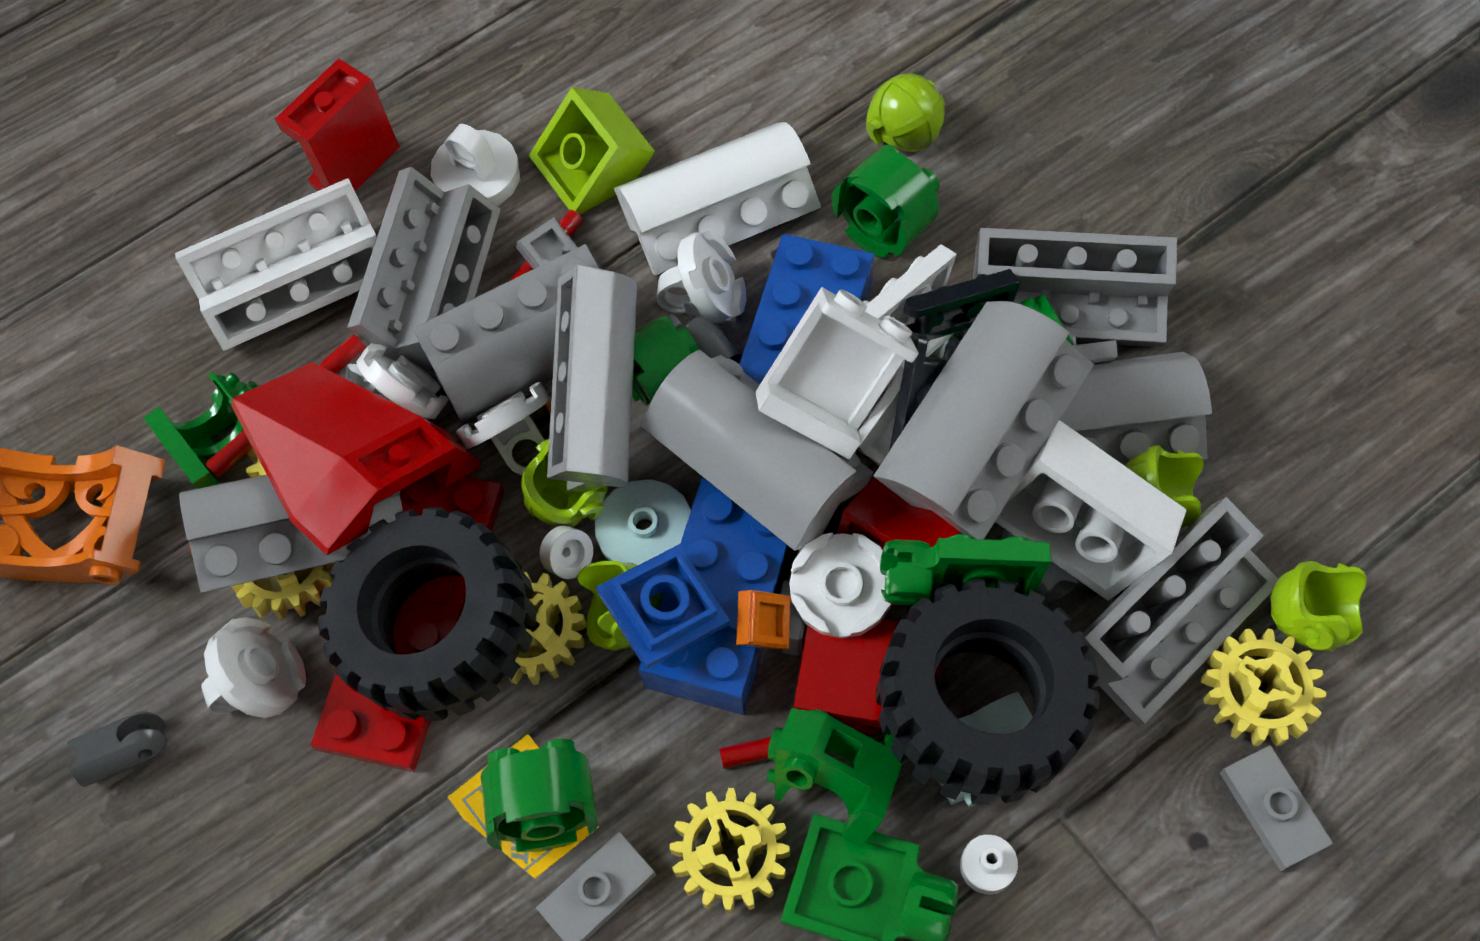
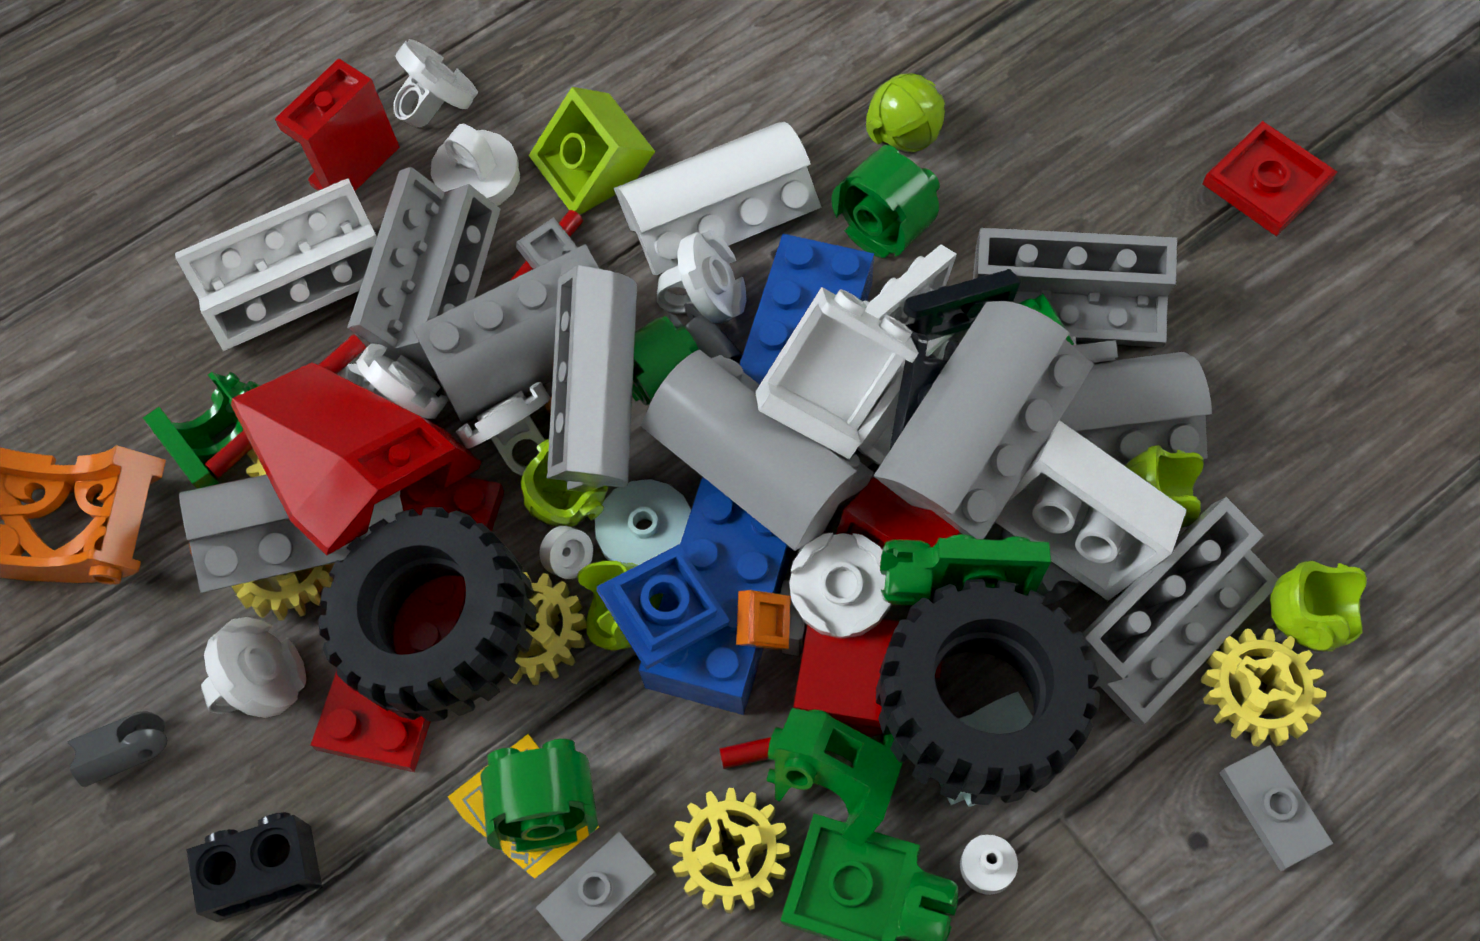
(255, 878): none -> black brick
(431, 83): none -> white tile
(1269, 178): none -> red plate

